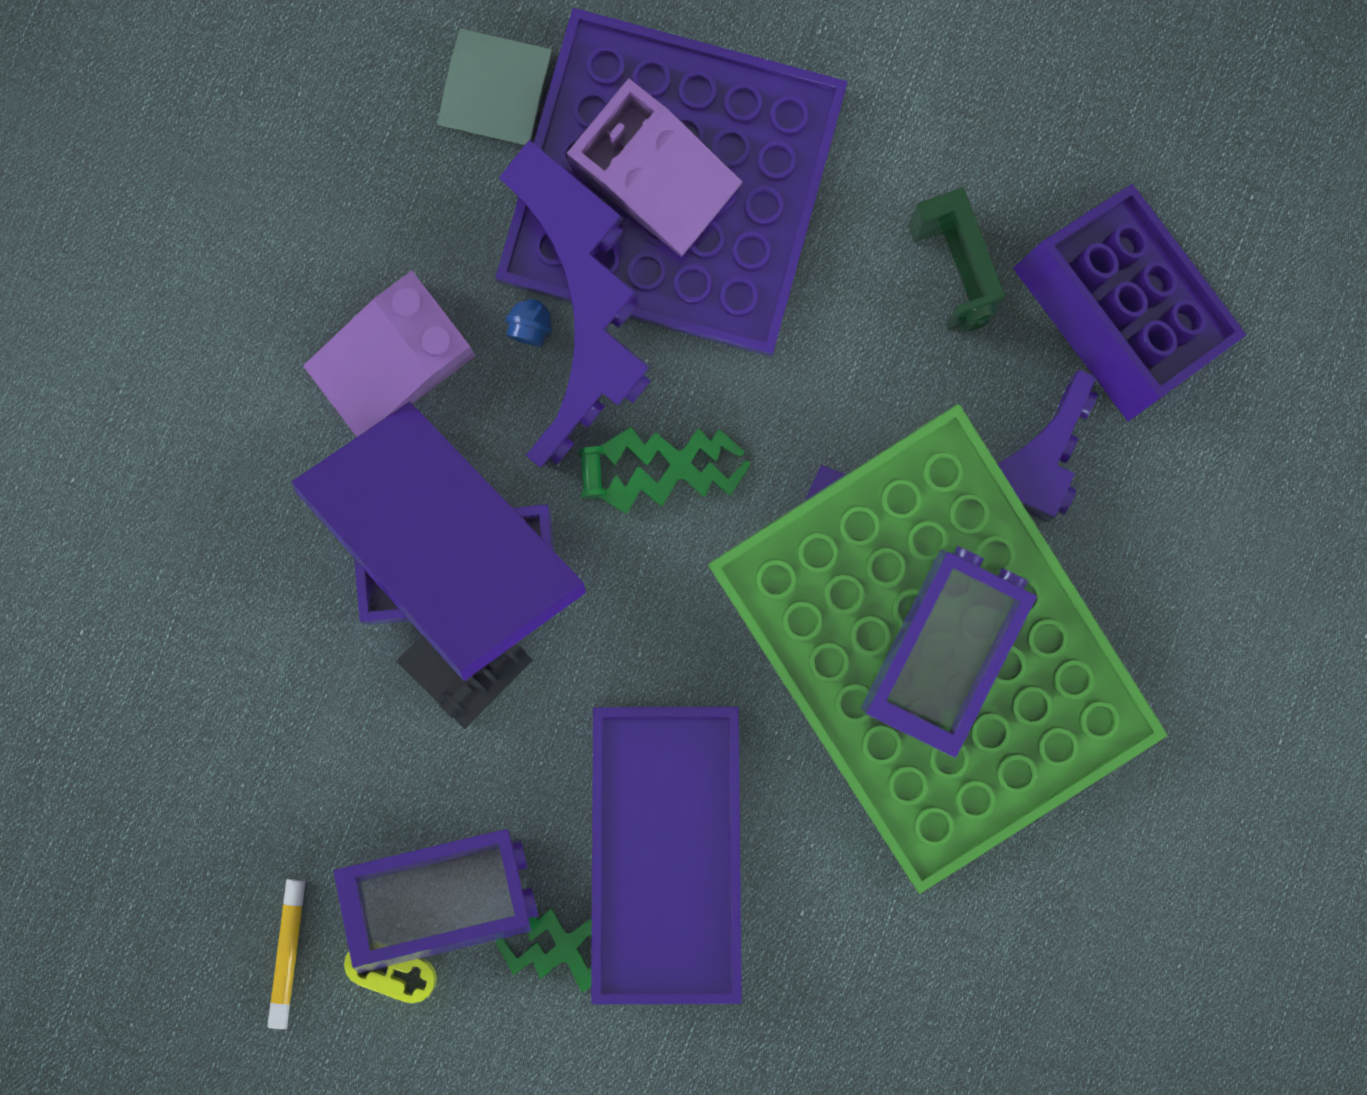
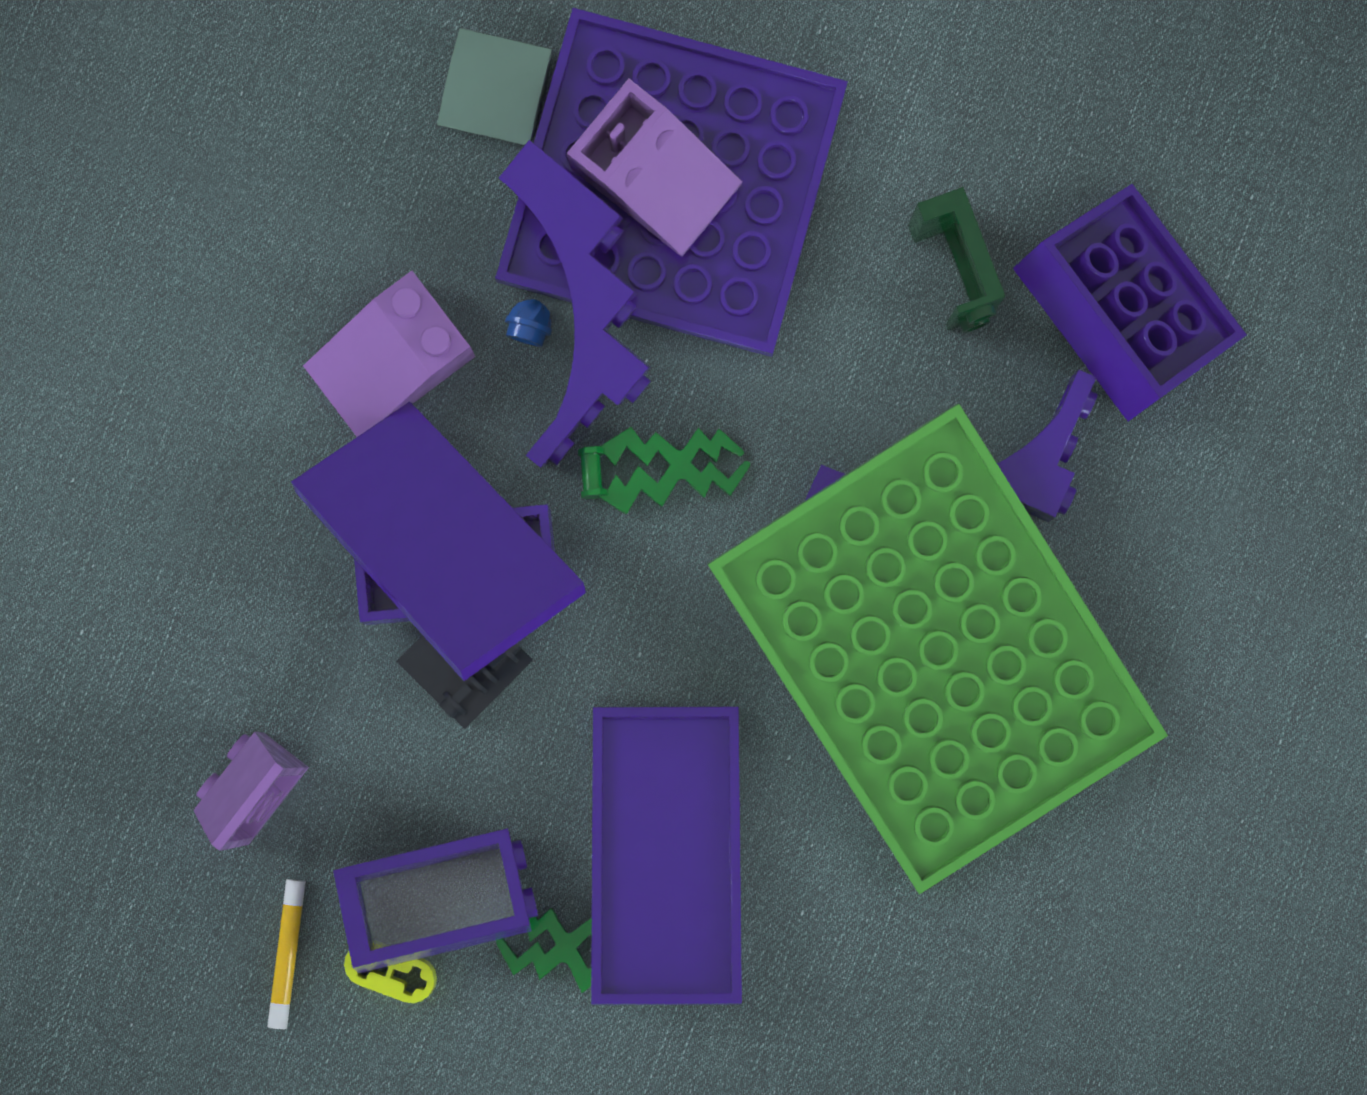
(247, 791): none -> medium lavender slope
(949, 650): window -> none

